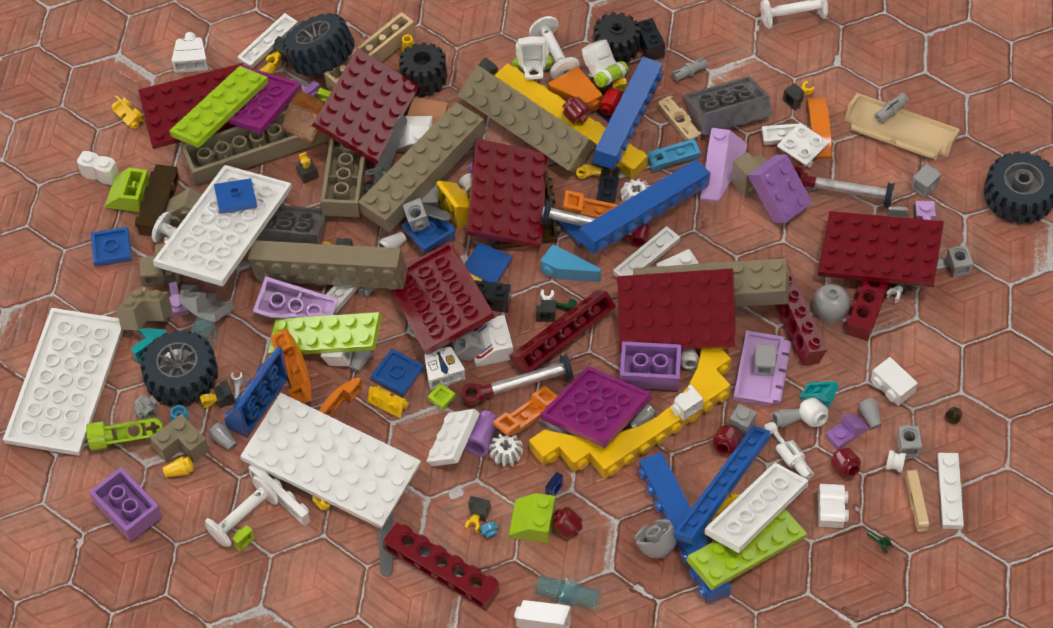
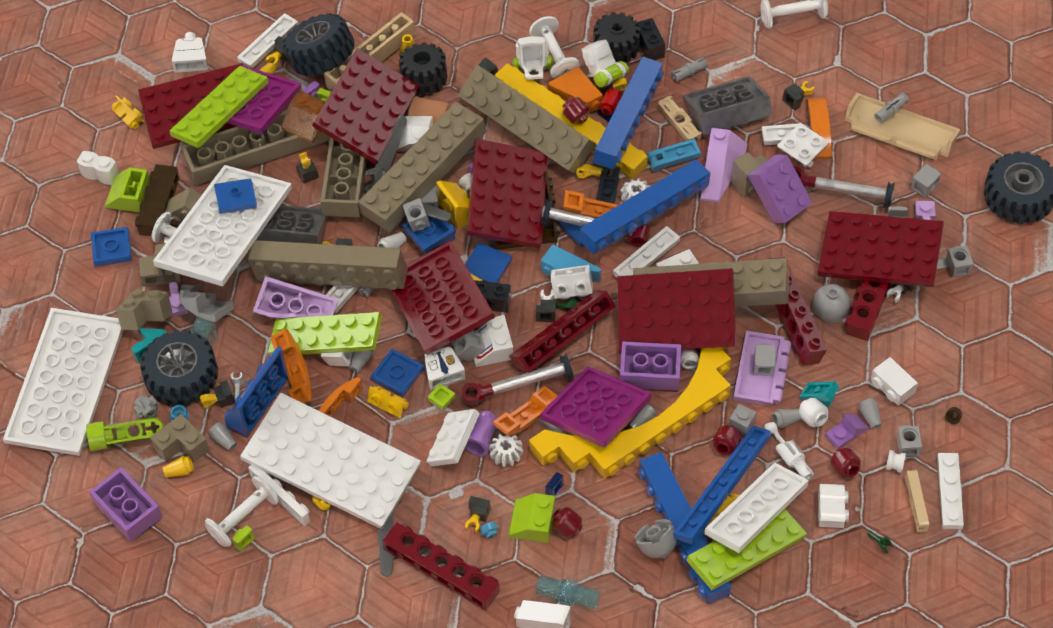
(572, 282): none -> white brick
(687, 403): white brick -> none

